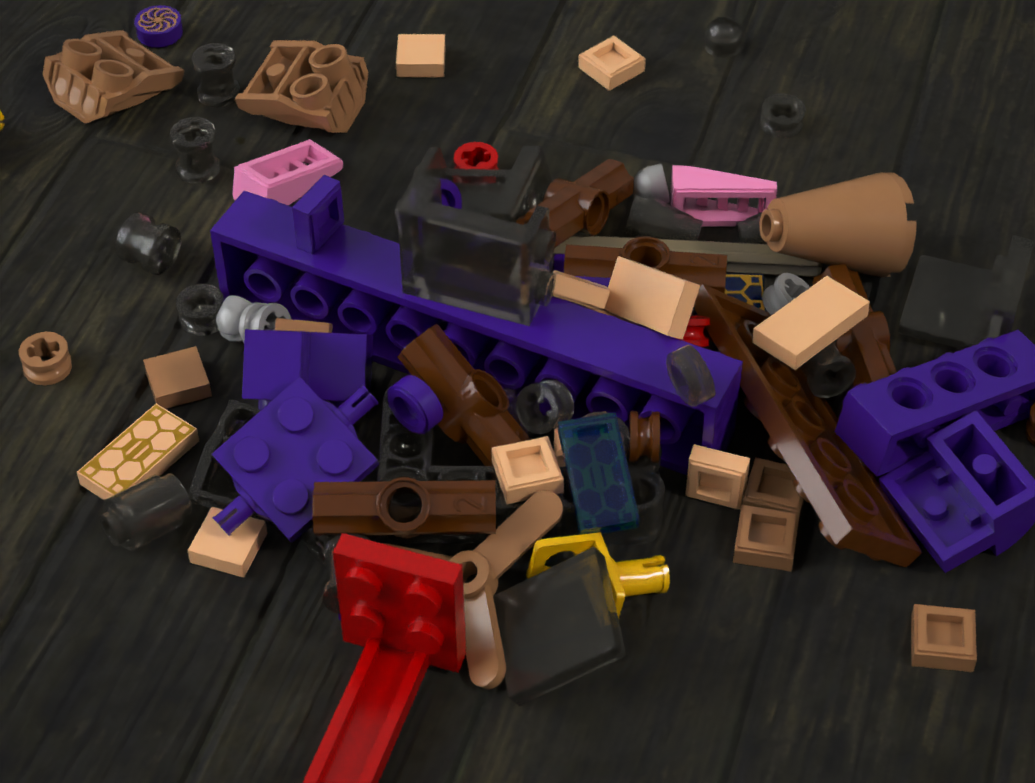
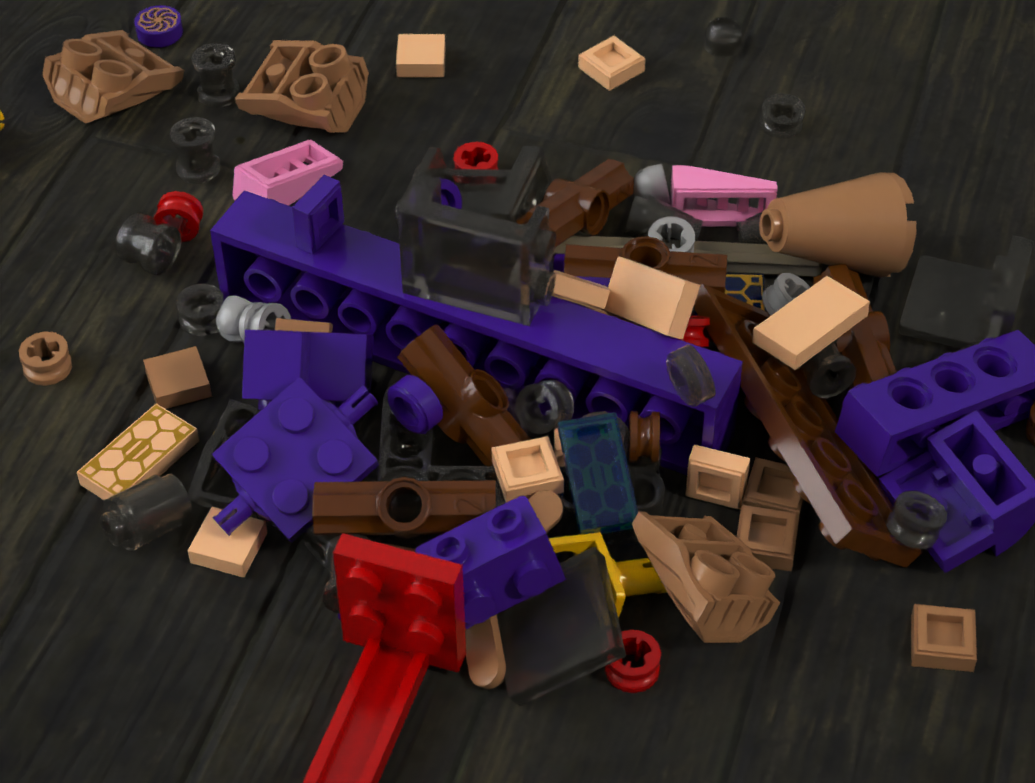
(180, 204): none -> red bush
(502, 559): none -> dark purple bracket
(639, 678): none -> red bush
(675, 228): none -> light grey bush
(709, 575): none -> medium nougat slope
(916, 519): none -> clear smoke bush

